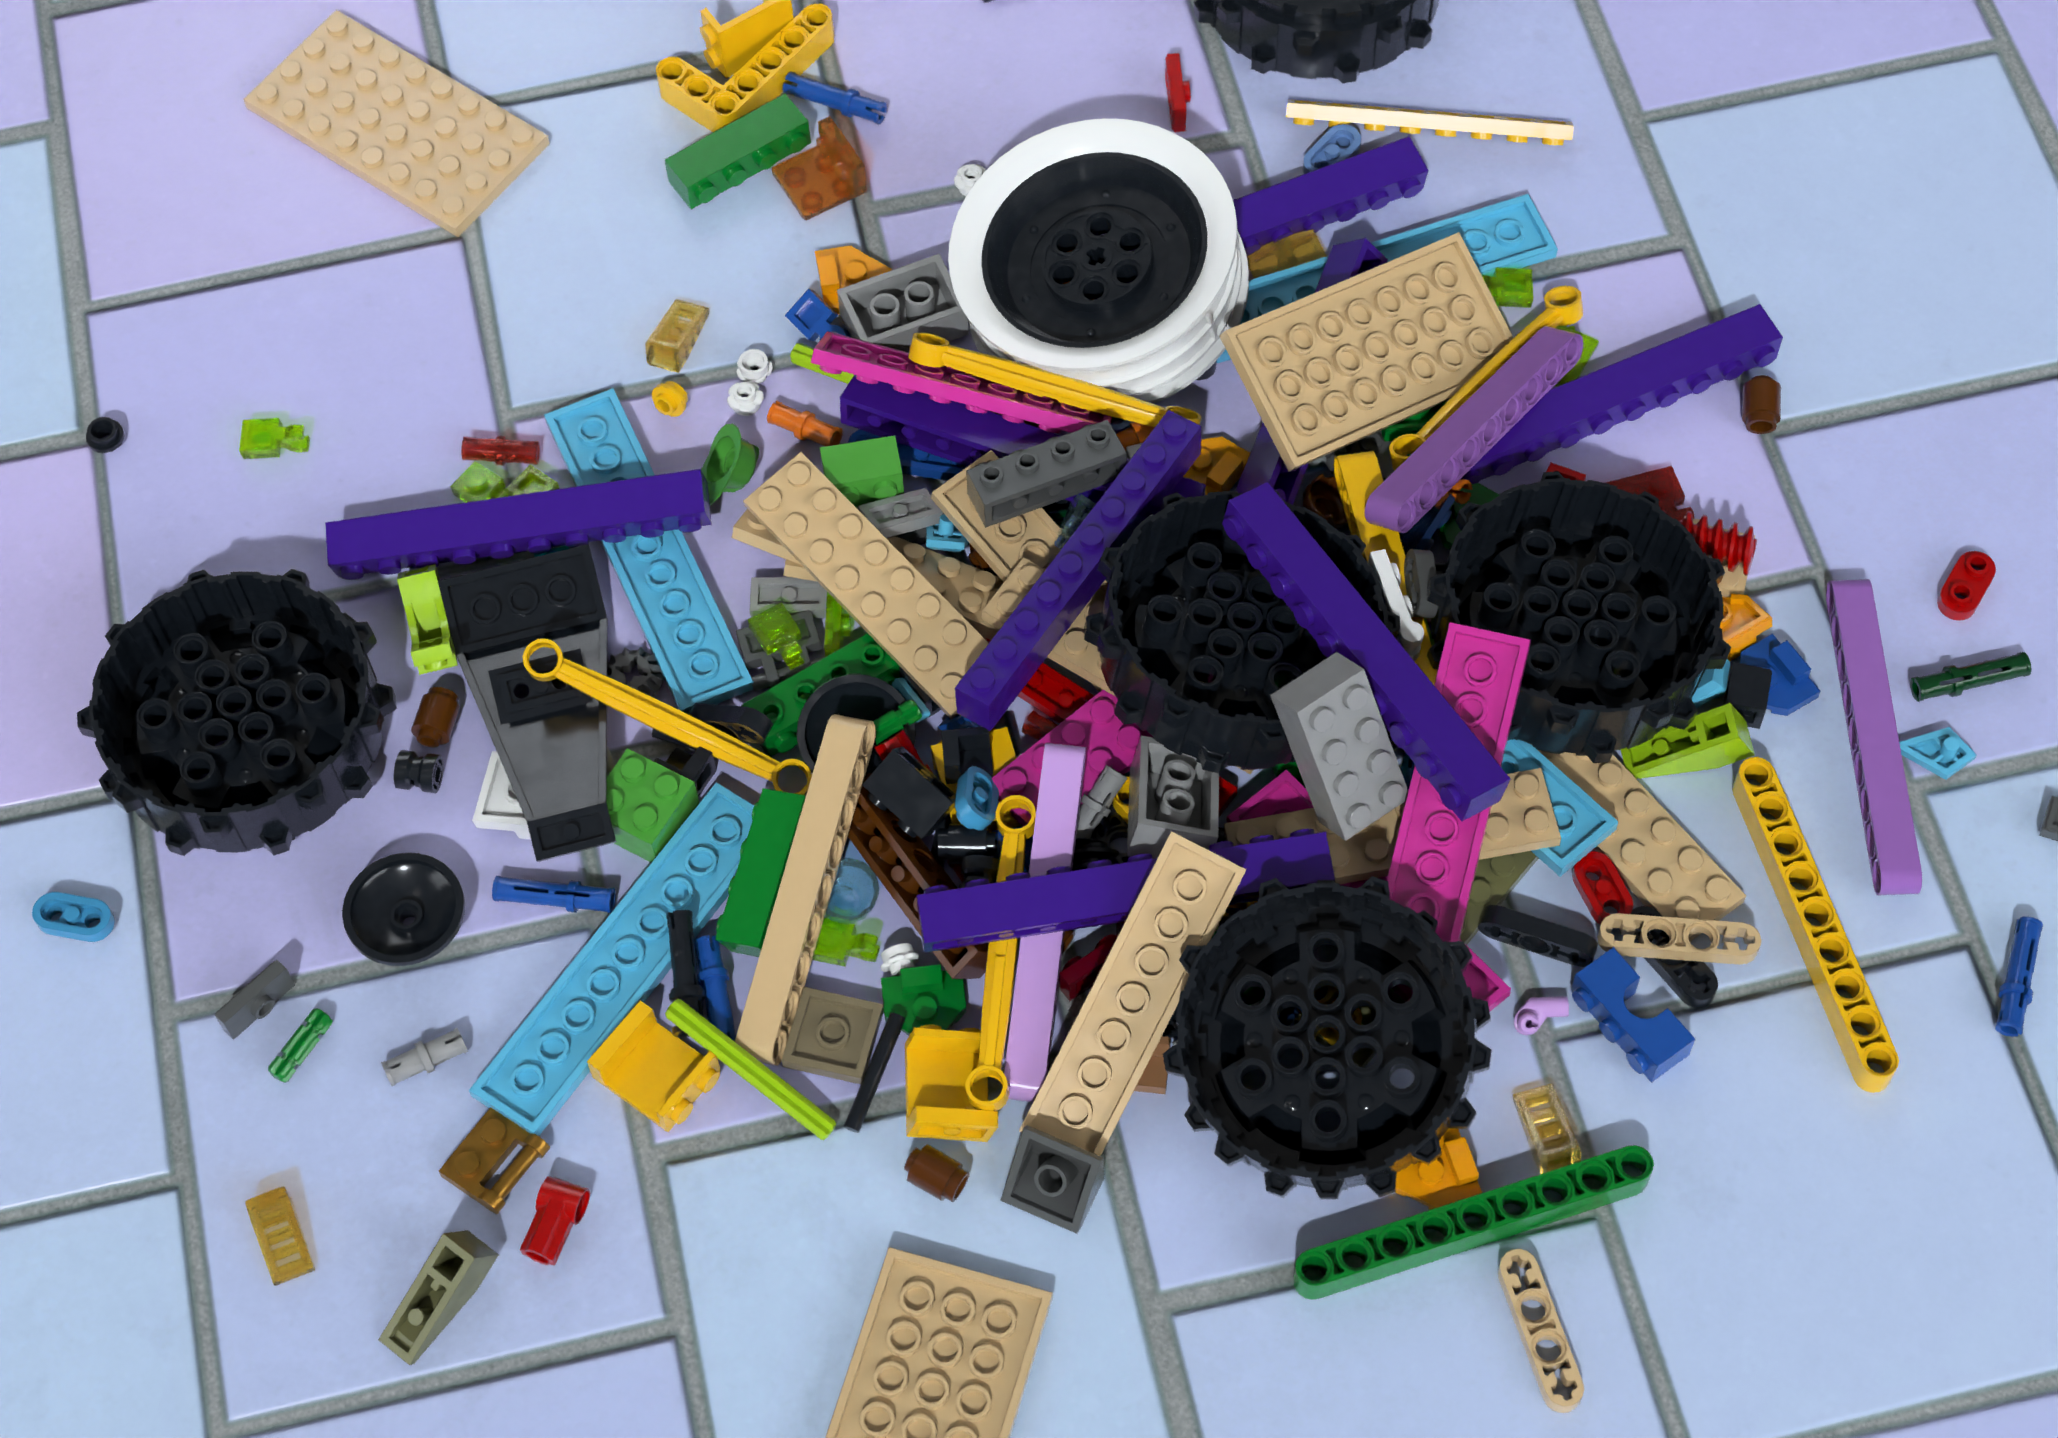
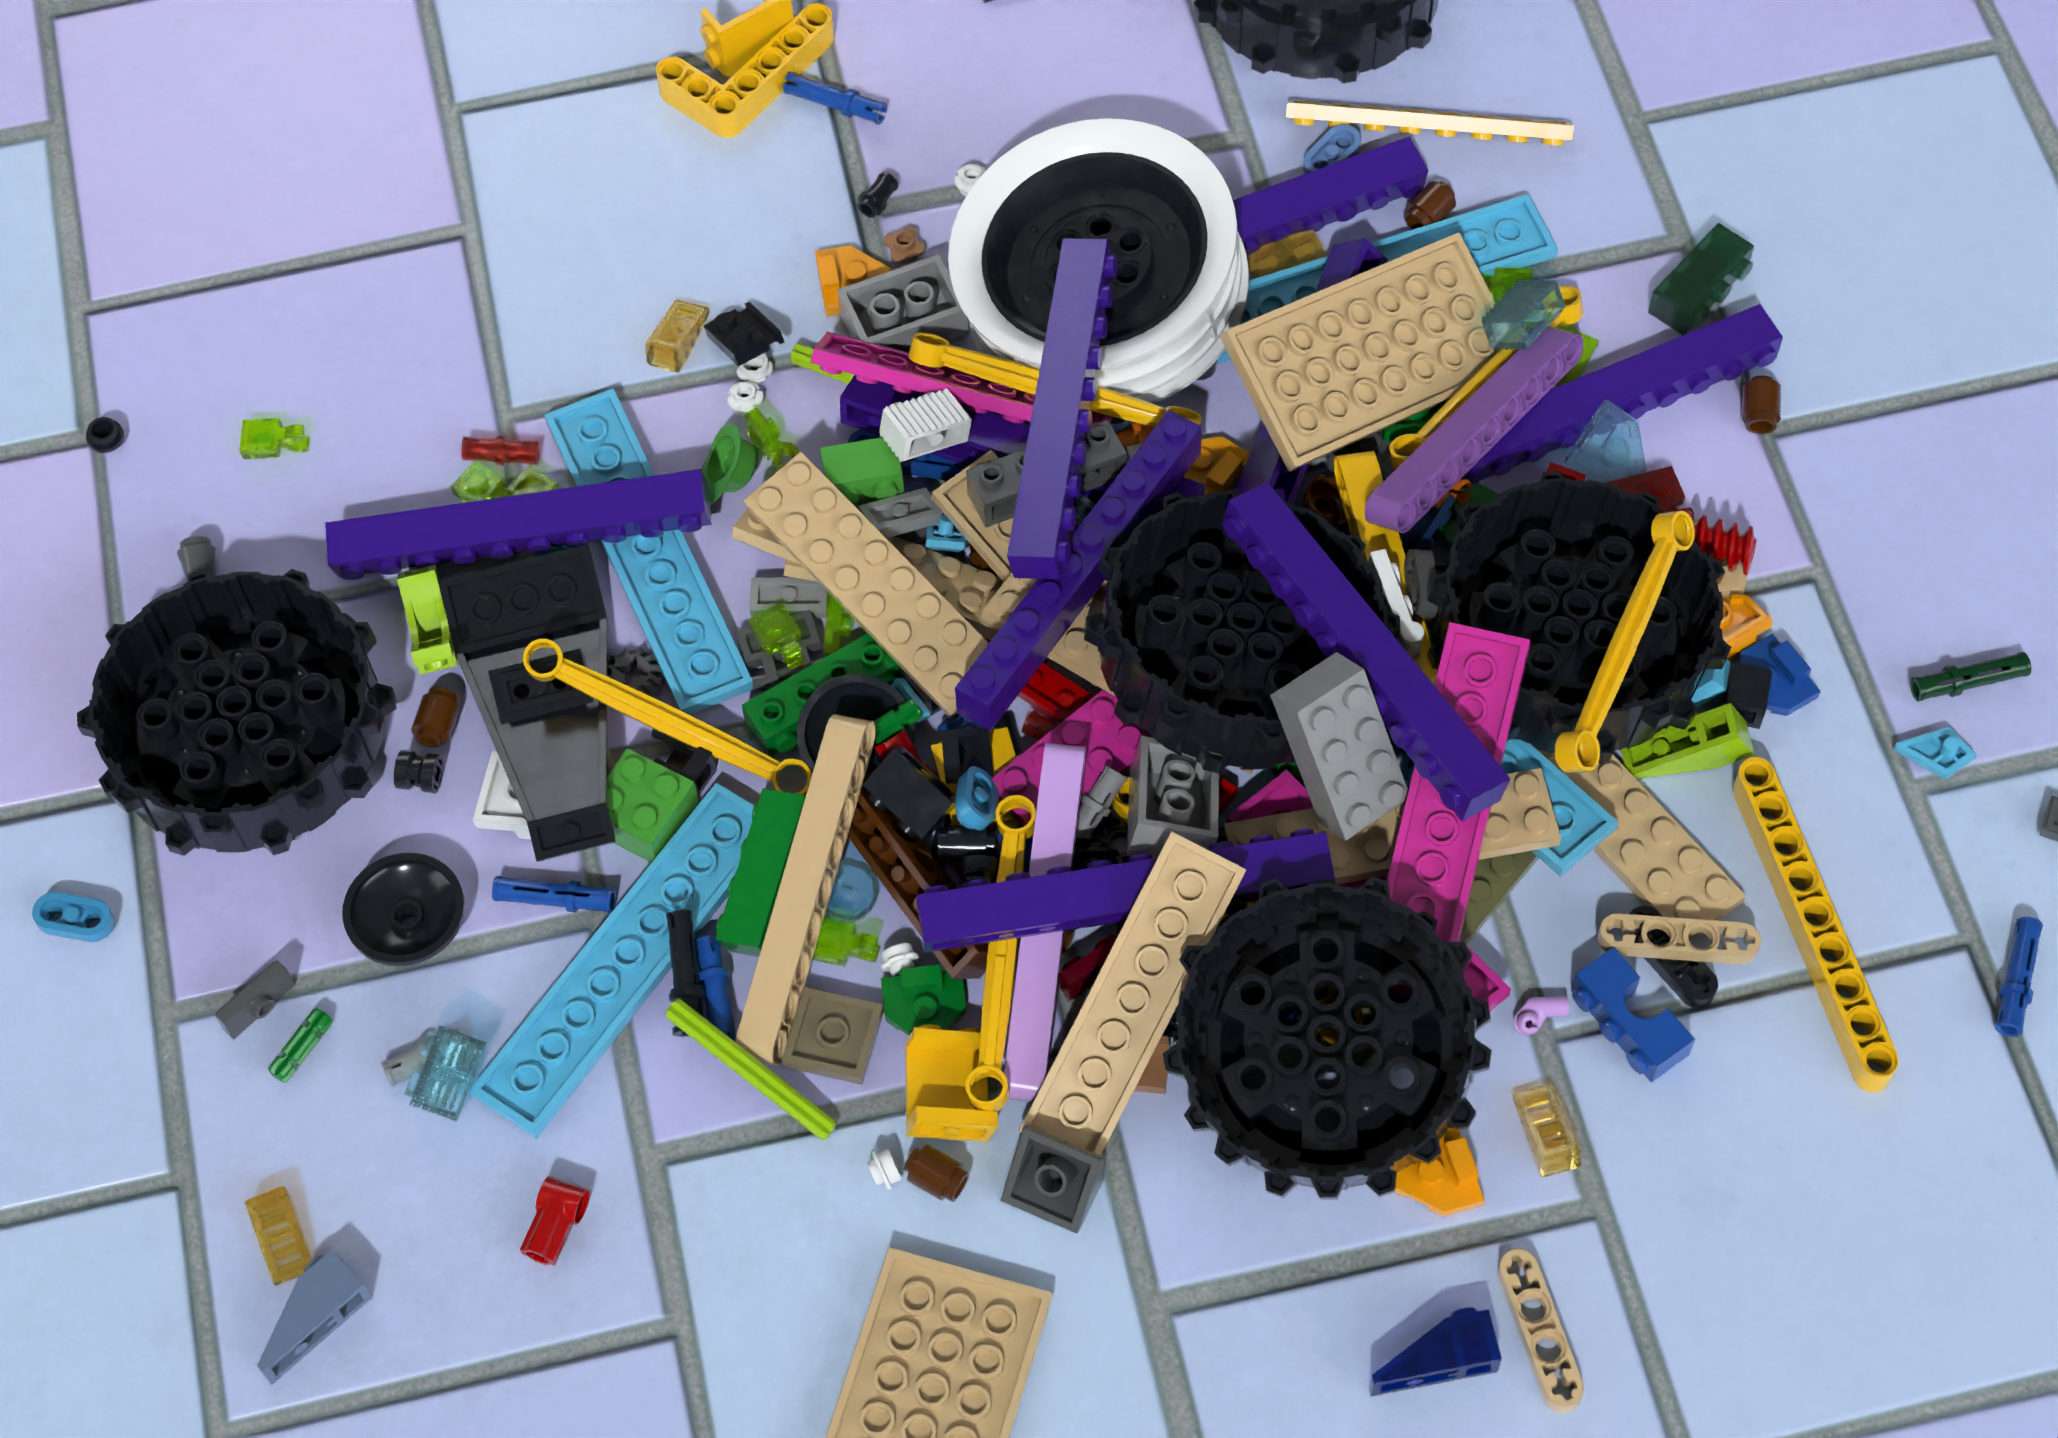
(196, 555): none -> dark grey cone
(316, 1307): none -> sand blue slope
(397, 122): tan plate -> none
(438, 1293): olive slope -> none
(445, 1074): none -> clear light blue brick
(485, 1152): pearl gold plate -> none
(653, 1068): yellow panel -> none
(670, 398): yellow plate -> none
(738, 151): green brick -> none
(738, 721): black beam -> none
(743, 333): none -> black plate
(765, 436): none -> clear neon green plate
(804, 425): orange pin -> none
(814, 317): blue plate -> none
(822, 174): clear orange bracket -> none
(872, 202): none -> black pin
(874, 1072): black bar -> none
(884, 1169): none -> white plate
(904, 253): none -> medium nougat plate
(924, 425): none -> white brick
(1062, 410): none -> dark purple brick
(1177, 92): red plate -> none
(1430, 205): none -> reddish brown brick
(1448, 1352): none -> clear blue slope
(1461, 1237): green beam -> none
(1523, 314): none -> clear light blue brick
(1538, 935): black beam -> none
(1580, 748): none -> yellow piece
(1604, 892): red plate -> none
(1608, 446): none -> clear light blue plate
(1702, 279): none -> clear green brick
(1873, 738): medium lavender beam -> none
(1968, 583): red plate -> none

